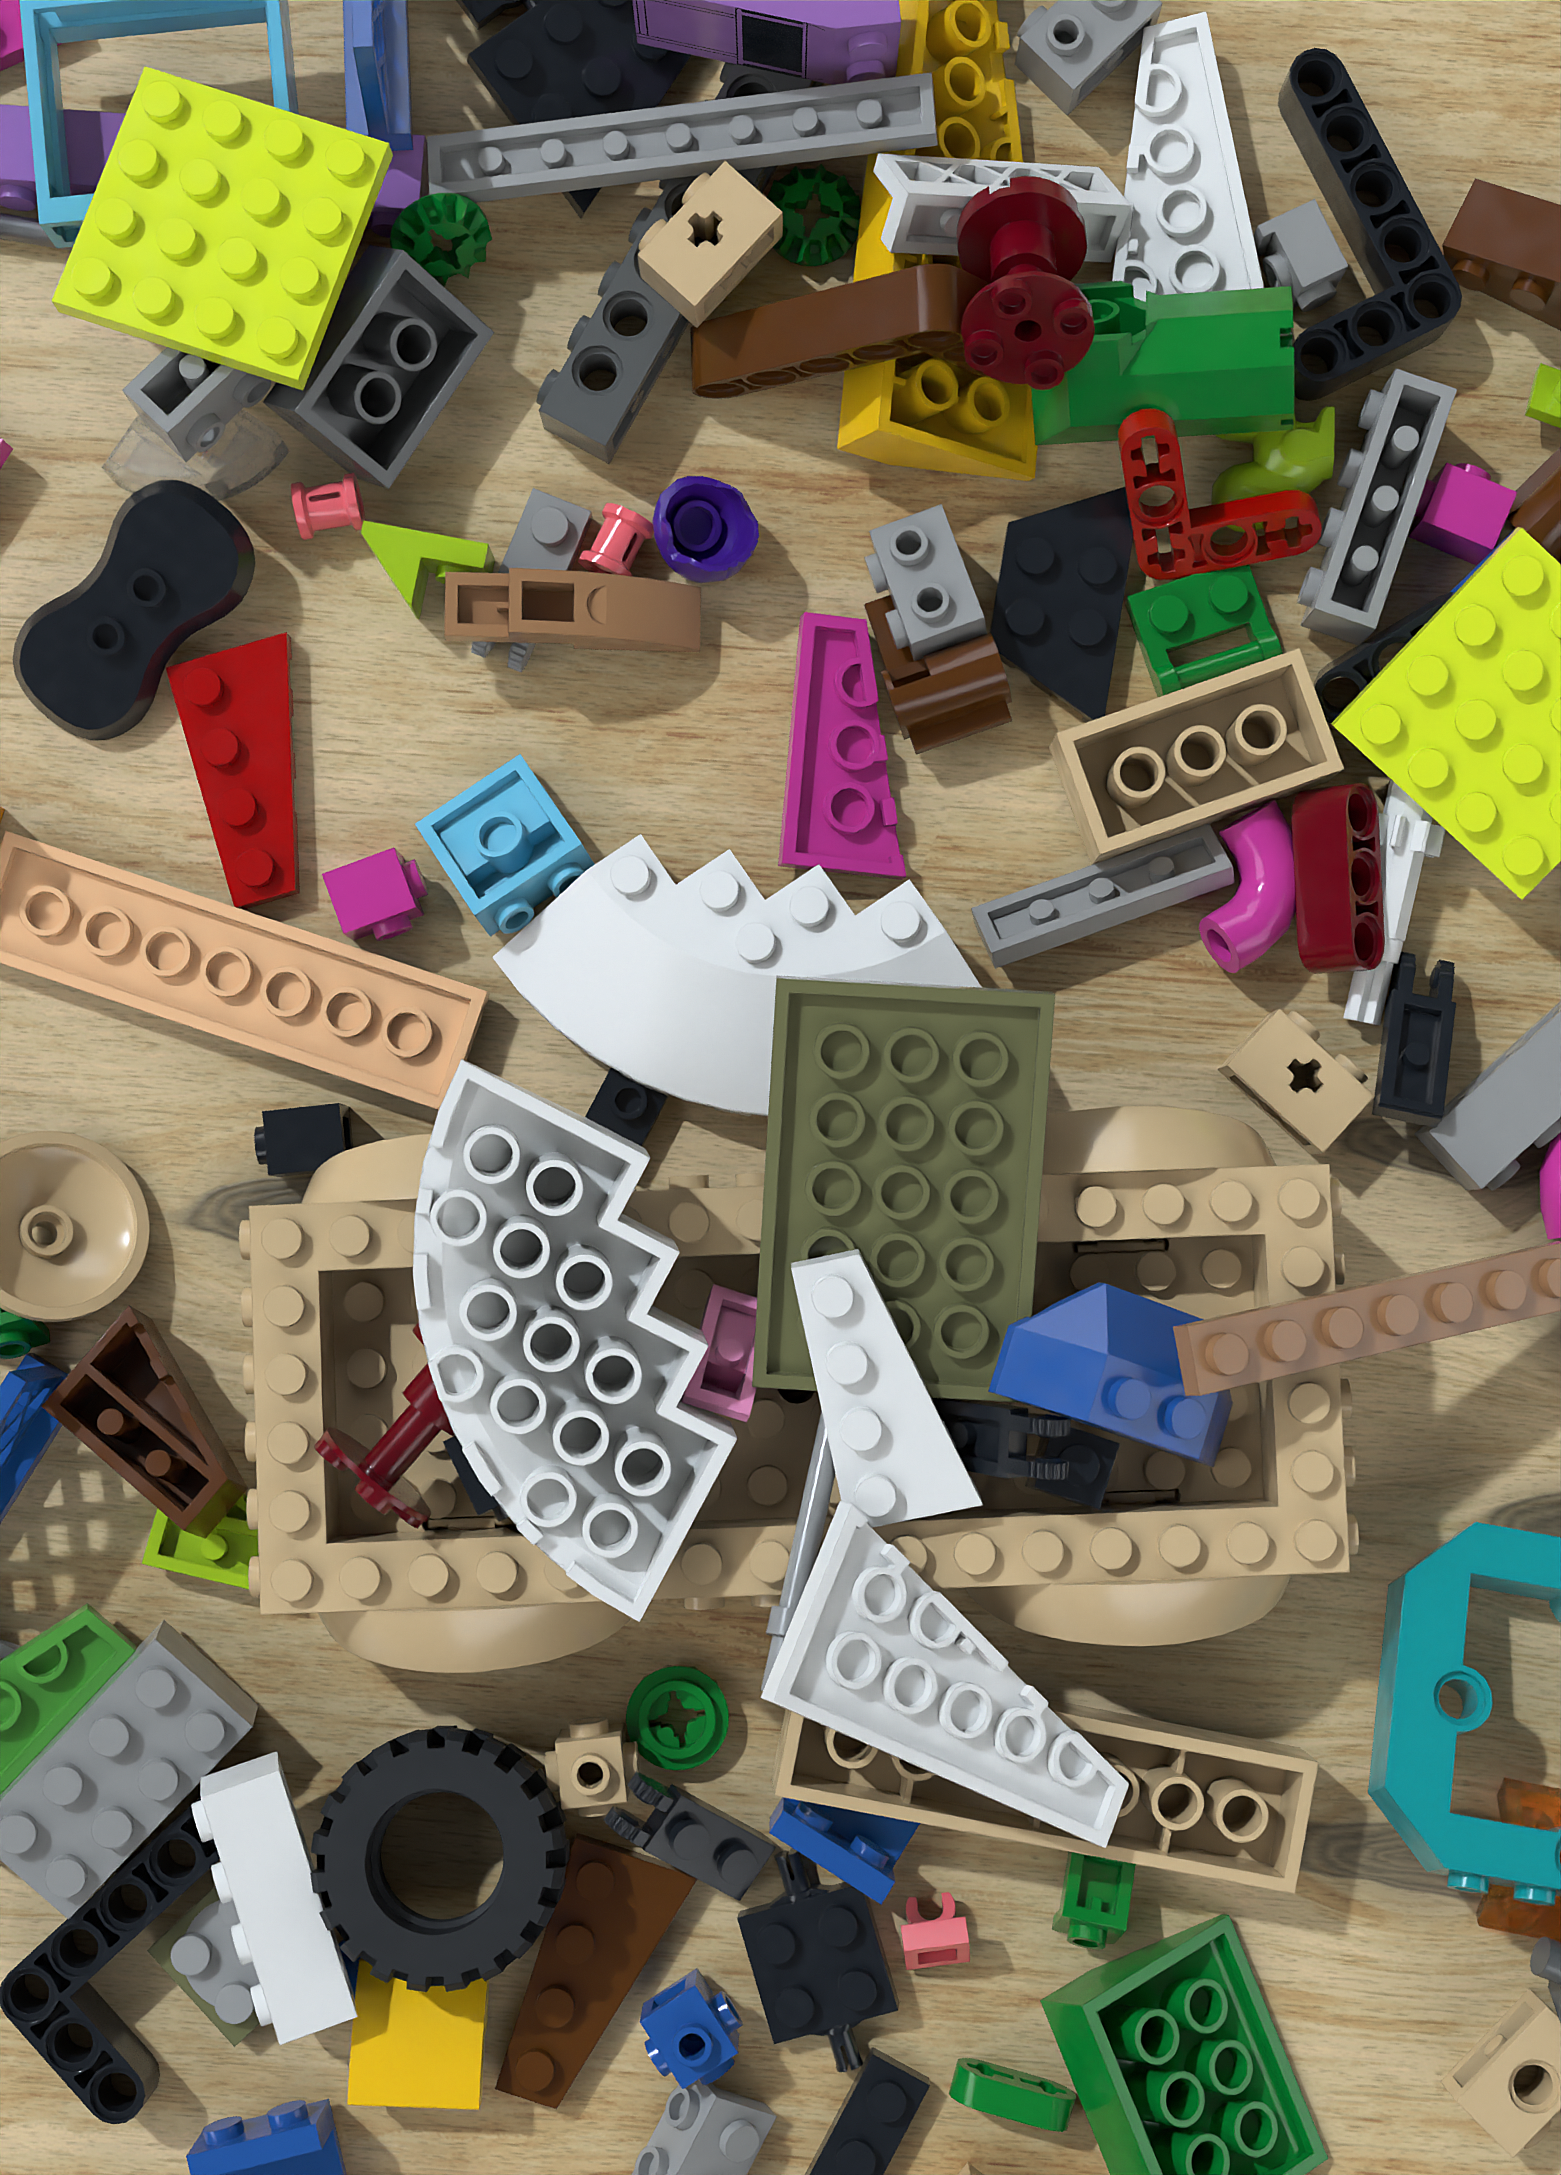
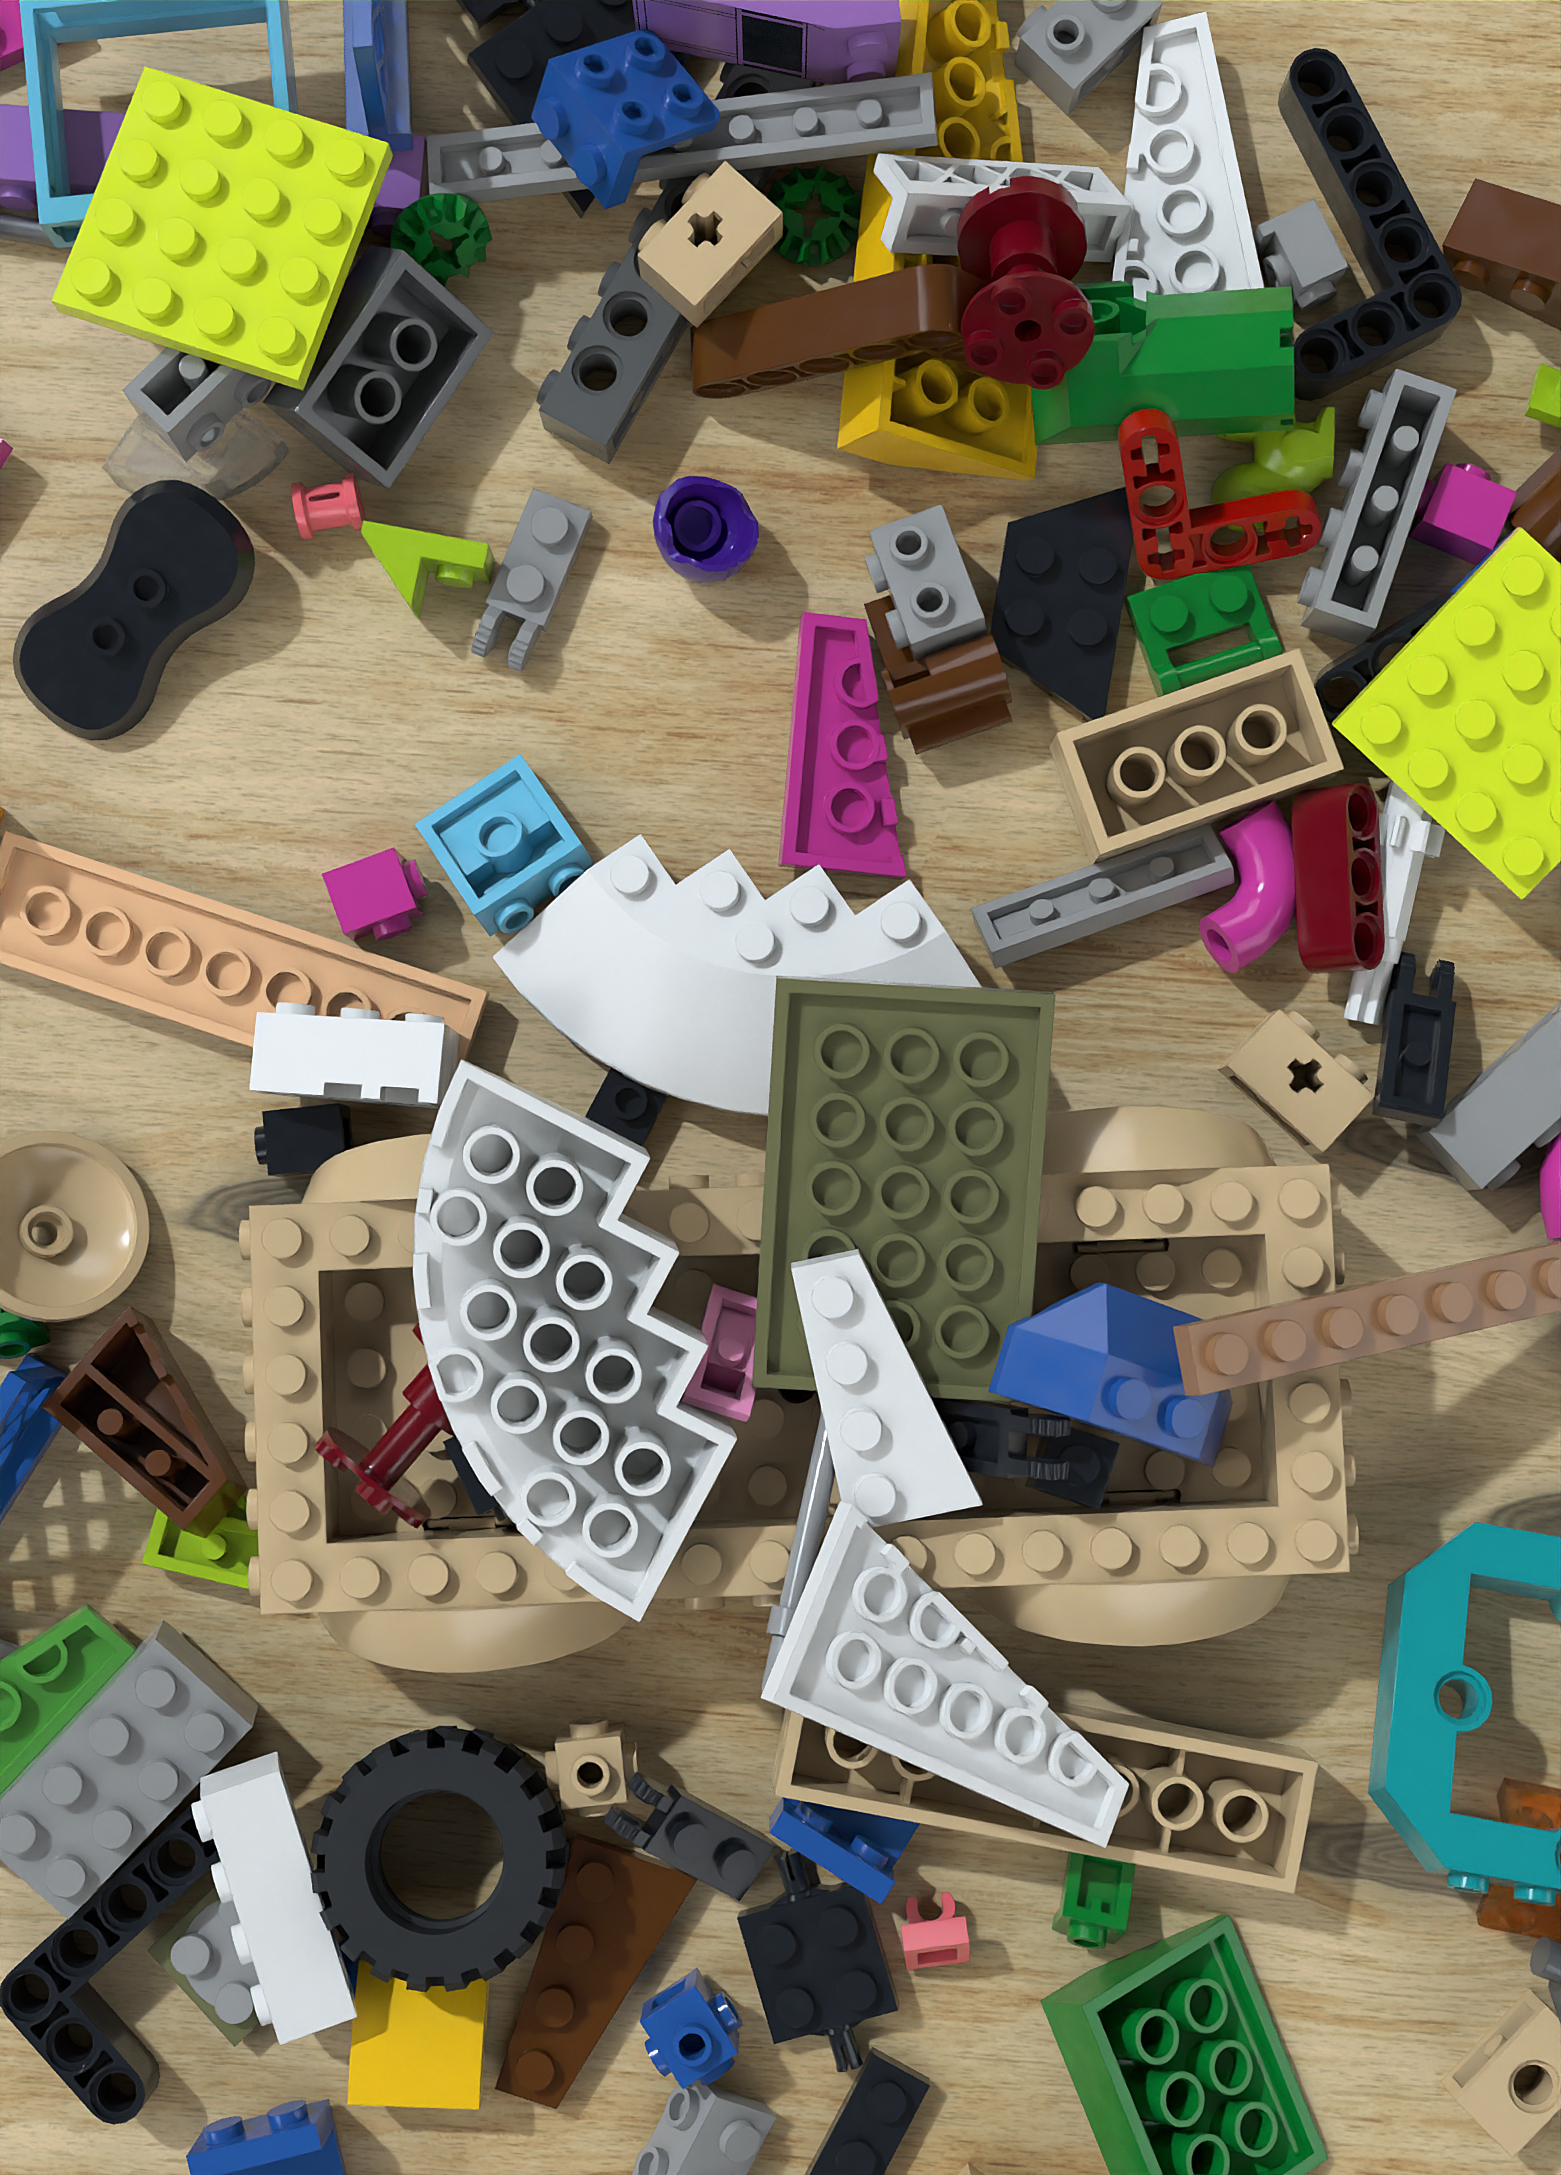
(241, 746): red wing -> none
(353, 1056): none -> white wedge
(574, 609): medium nougat slope -> none
(617, 104): none -> blue bracket
(617, 541): coral bush -> none
(659, 1741): green gear -> none
(1012, 2094): green beam -> none

